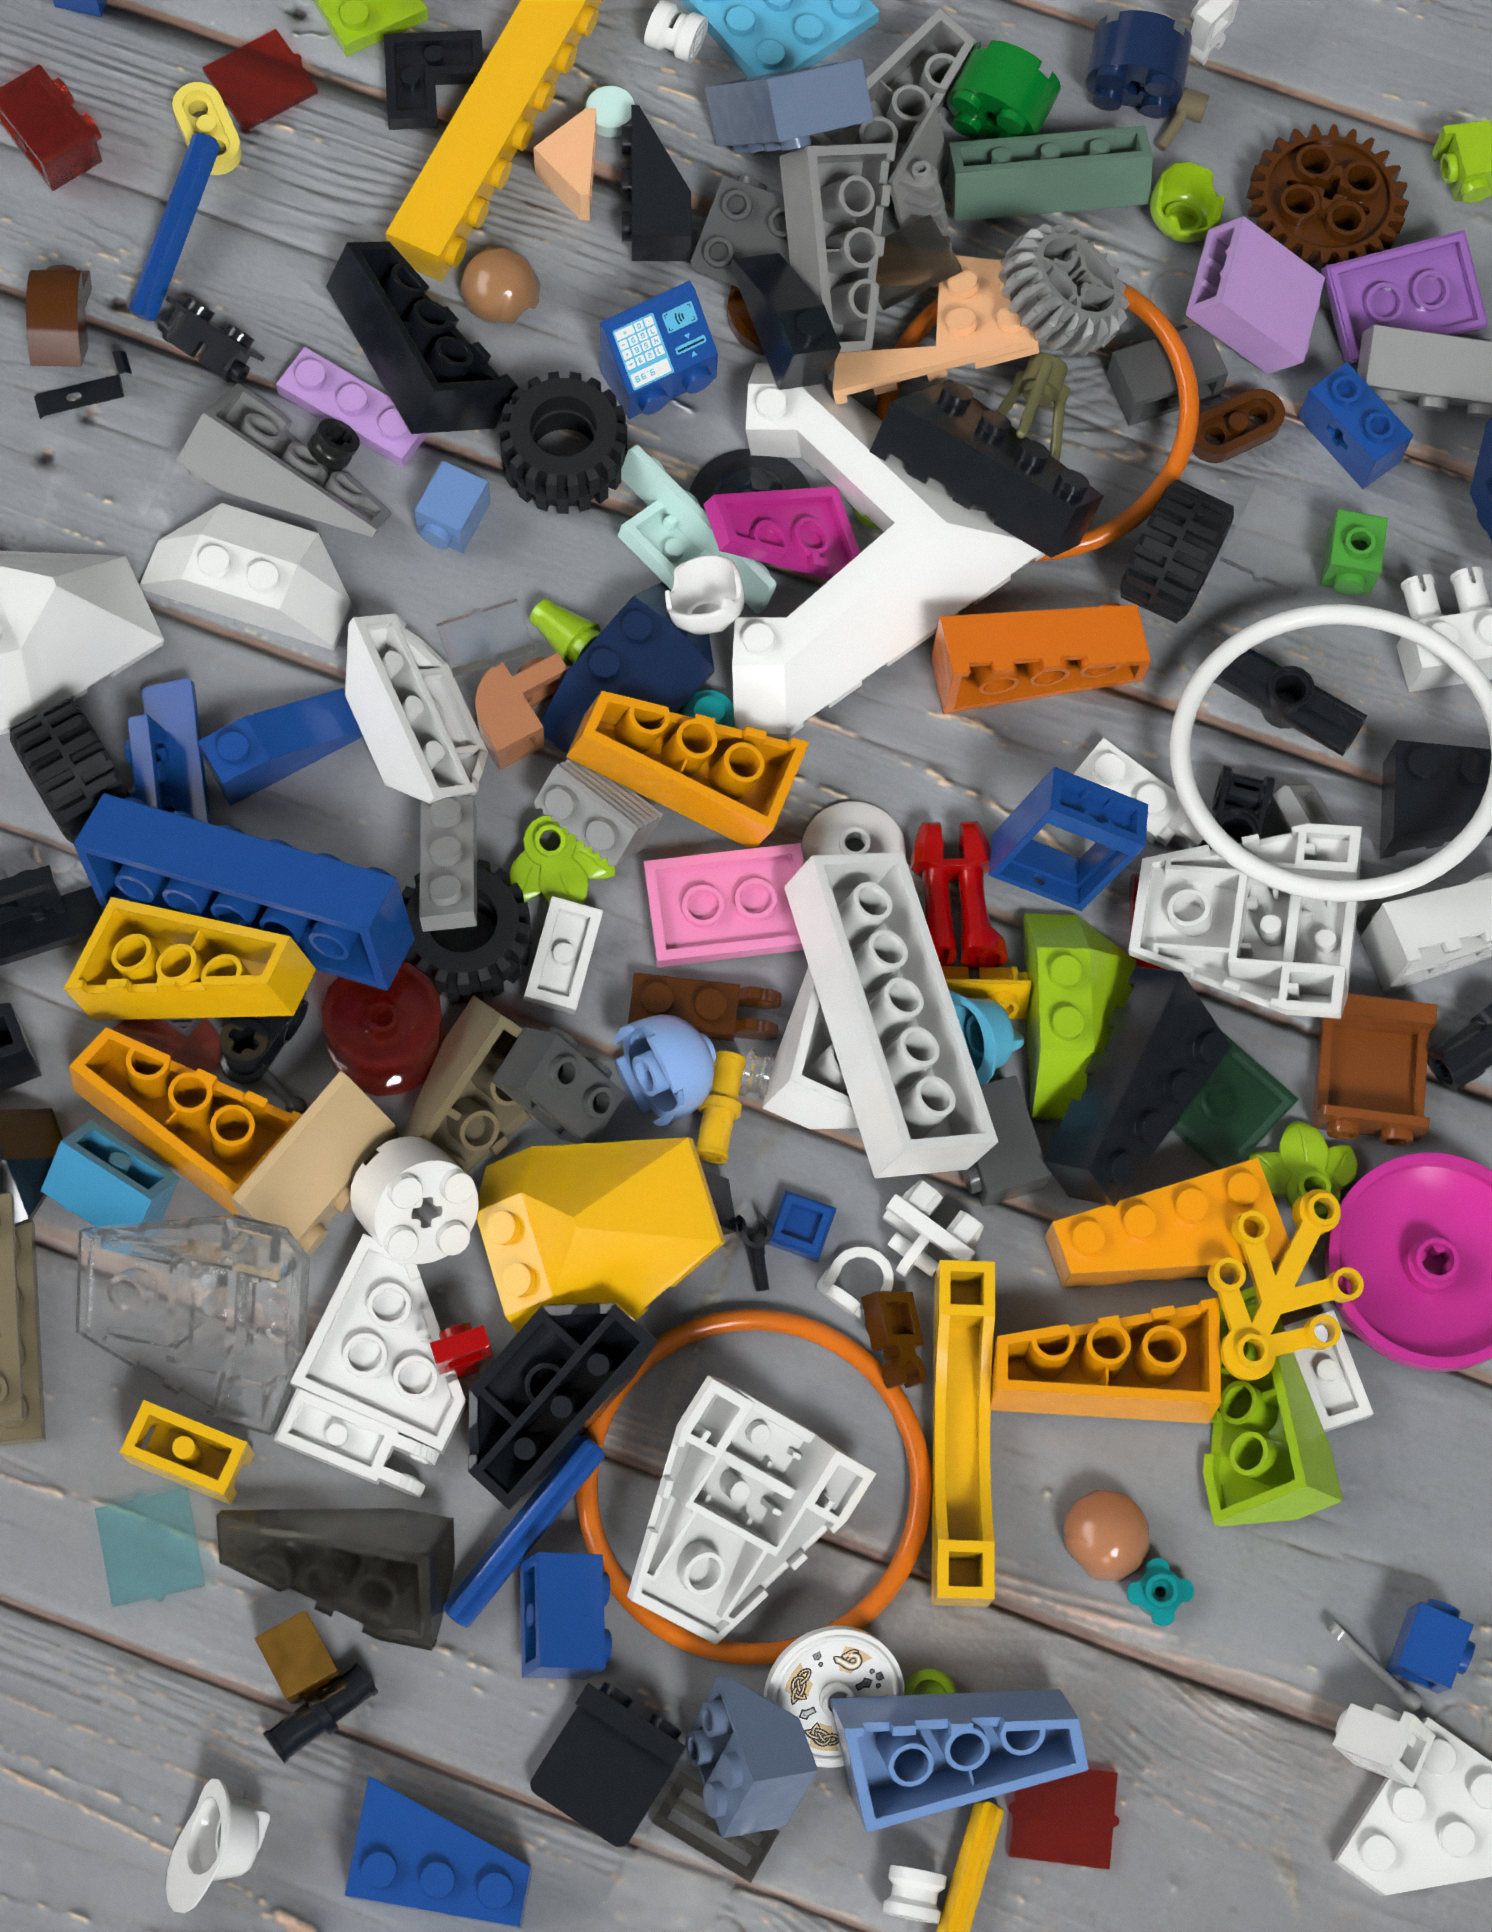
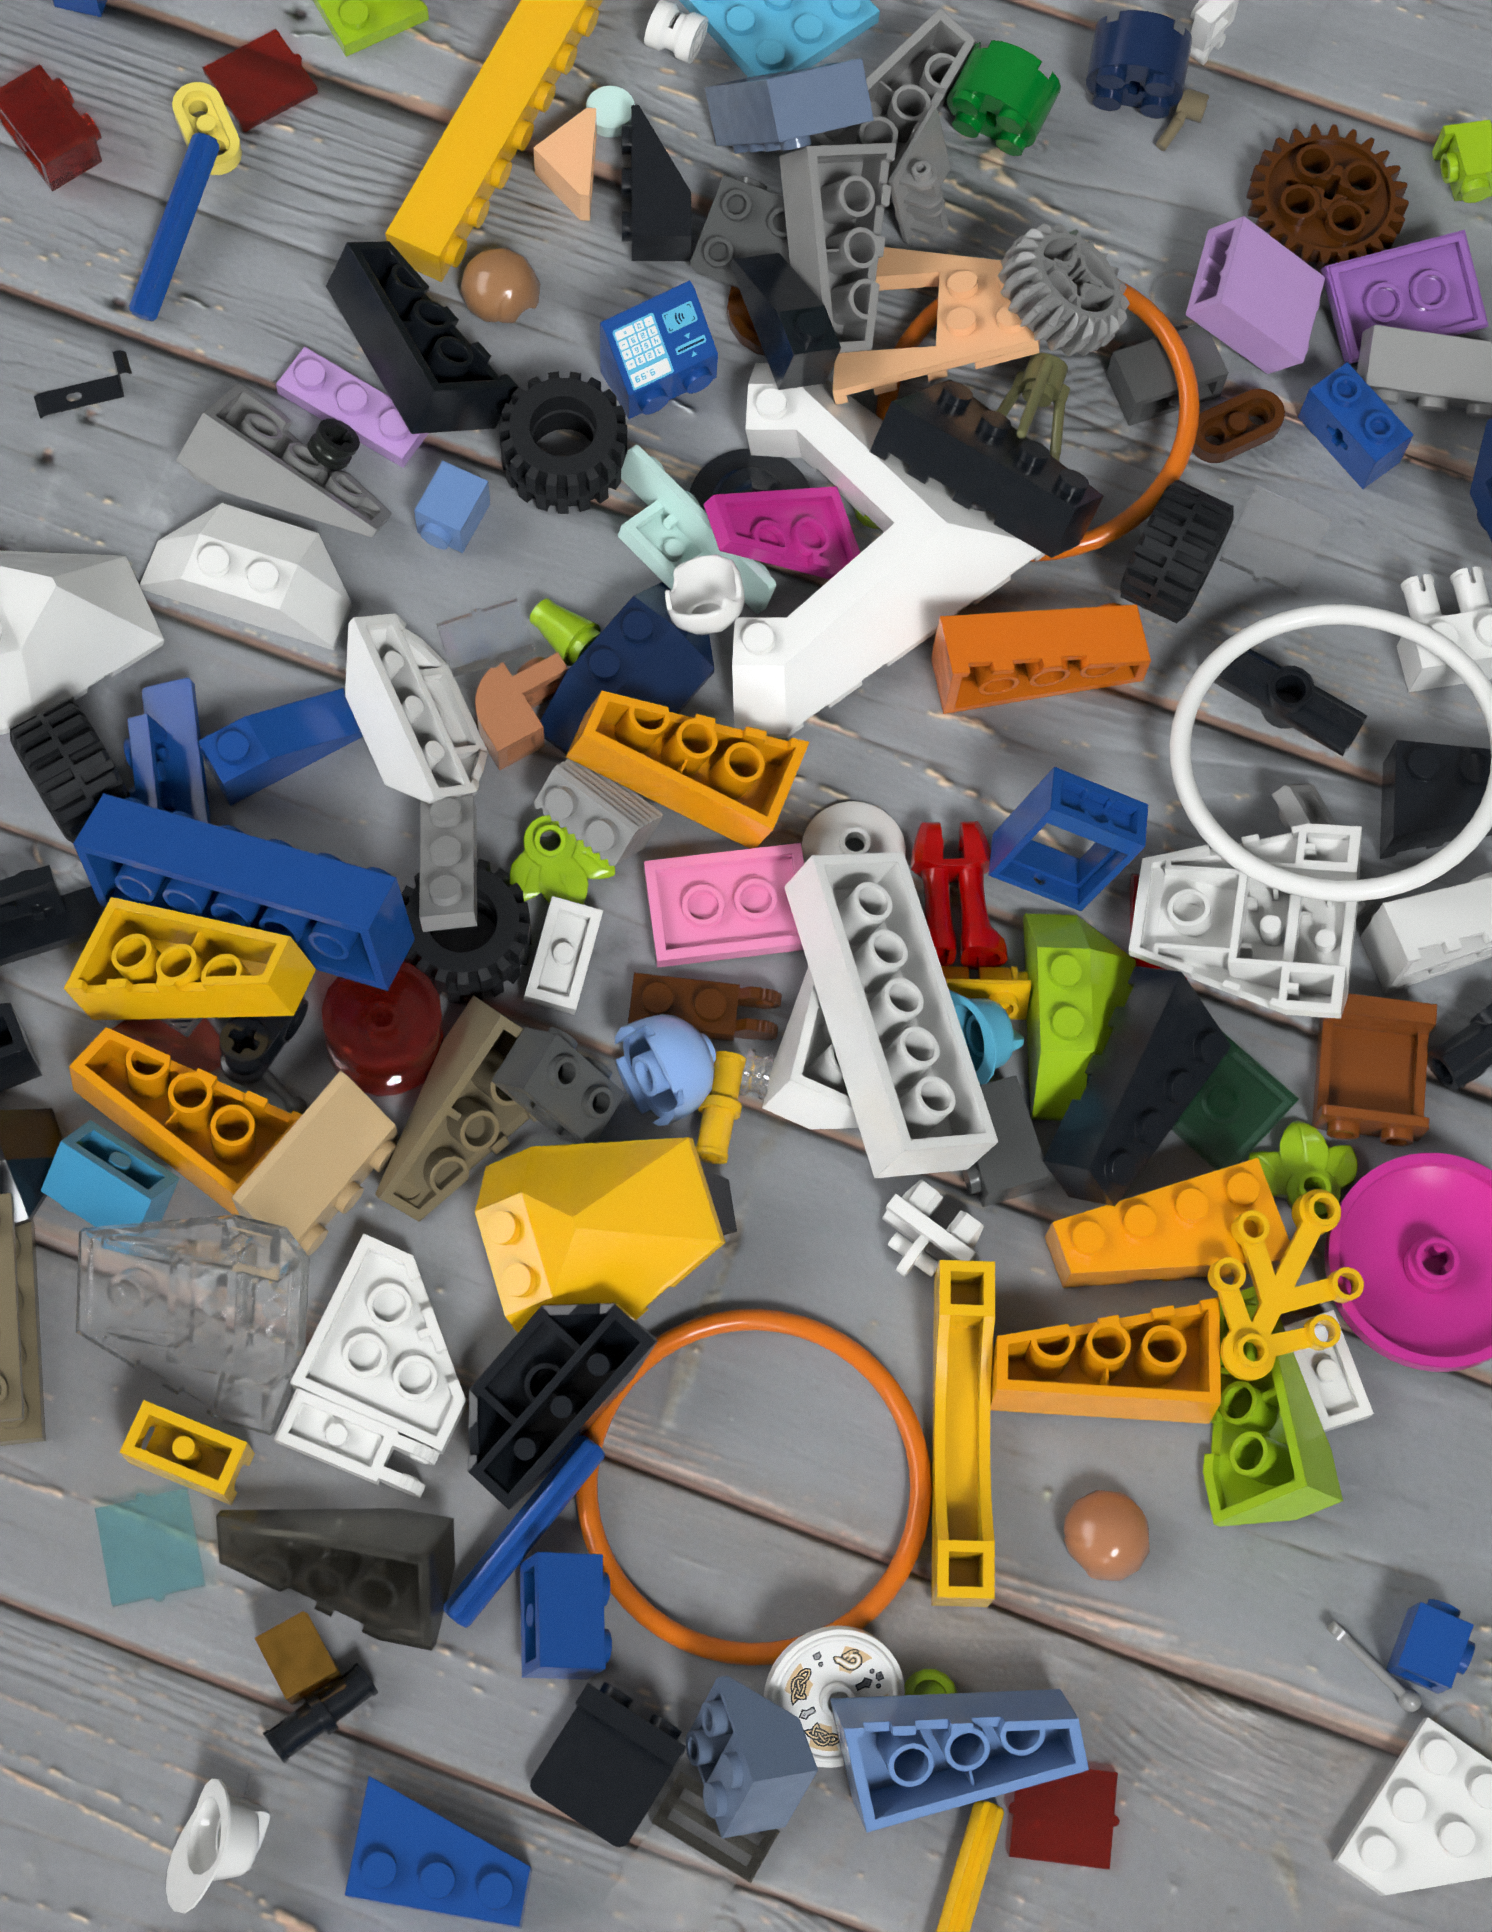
(57, 315): reddish brown brick -> none
(226, 349): black hinge -> none
(415, 1201): white brick -> none
(420, 63): black plate -> none
(461, 1349): red plate -> none
(713, 705): teal plate -> none
(738, 1509): white wedge -> none
(756, 1245): black hand -> none
(801, 1226): blue tile -> none
(840, 1297): white piece -> none
(896, 1331): reddish brown plate -> none
(914, 262): clear smoke piece -> none
(914, 1894): white wheel -> none
(1050, 173): sand green brick -> none
(1121, 773): white hinge -> none
(1160, 1608): teal plate -> none
(1186, 202): lime hair -> none
(1241, 802): black piece -> none
(1354, 552): bright green brick -> none
(1384, 1741): white brick -> none

